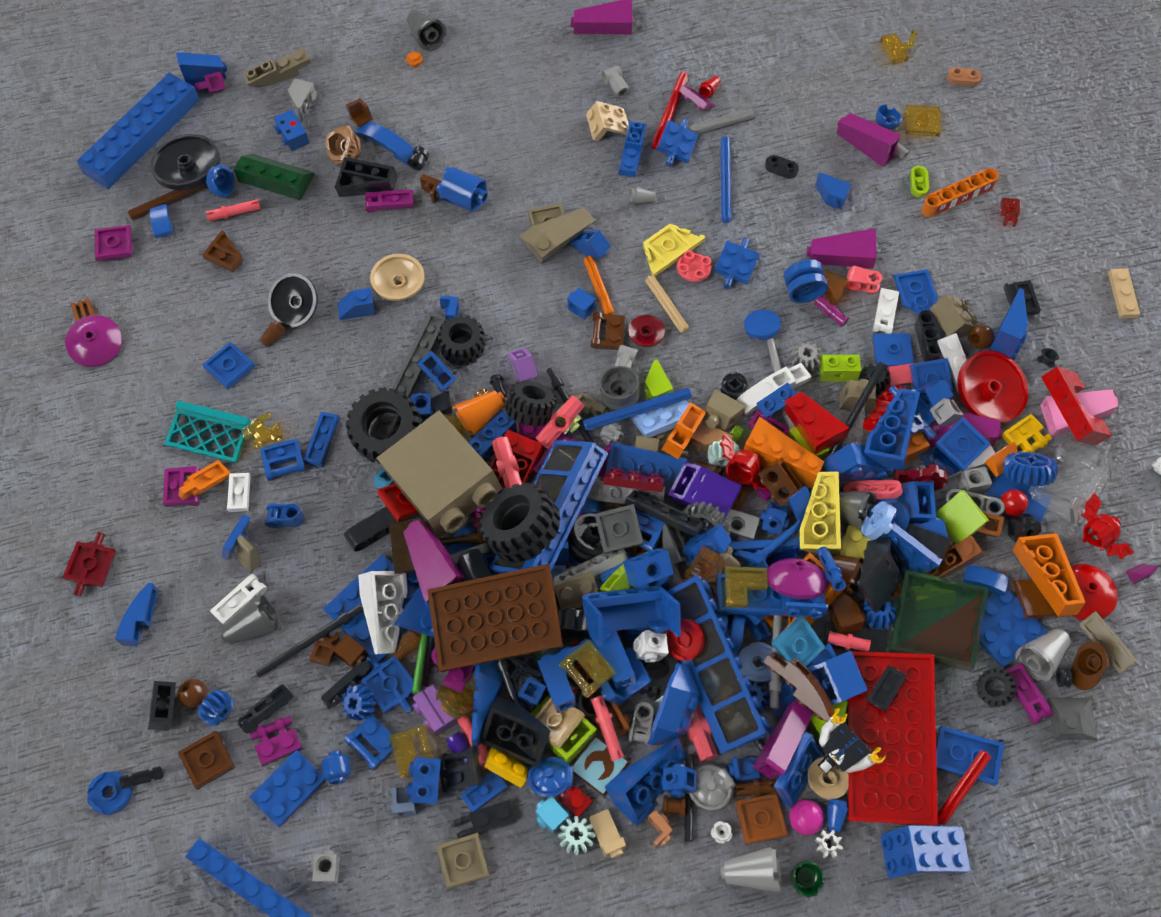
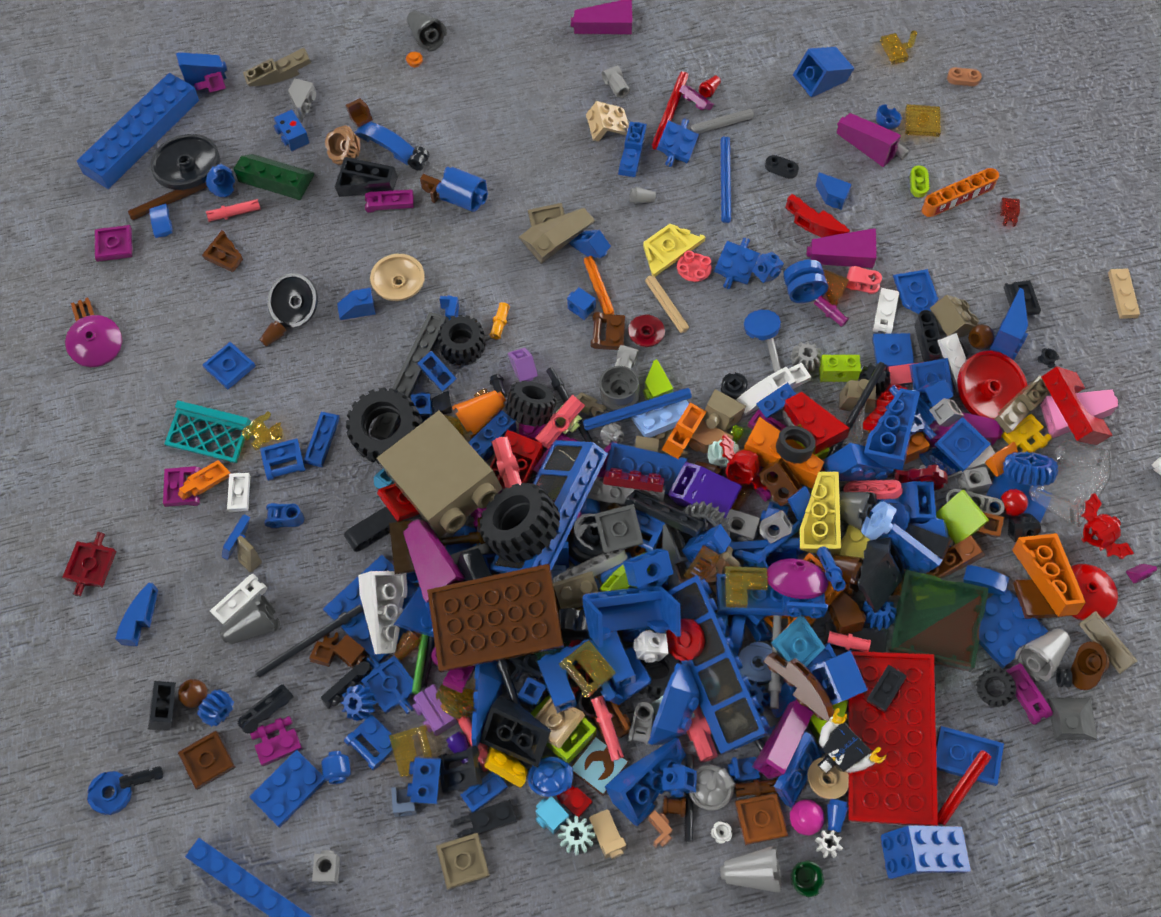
(499, 321): none -> light orange pin
(768, 267): none -> blue brick
(781, 521): none -> light grey brick
(798, 434): none -> black tyre
(808, 219): none -> red slope
(822, 70): none -> blue slope
(1022, 404): none -> dark tan slope

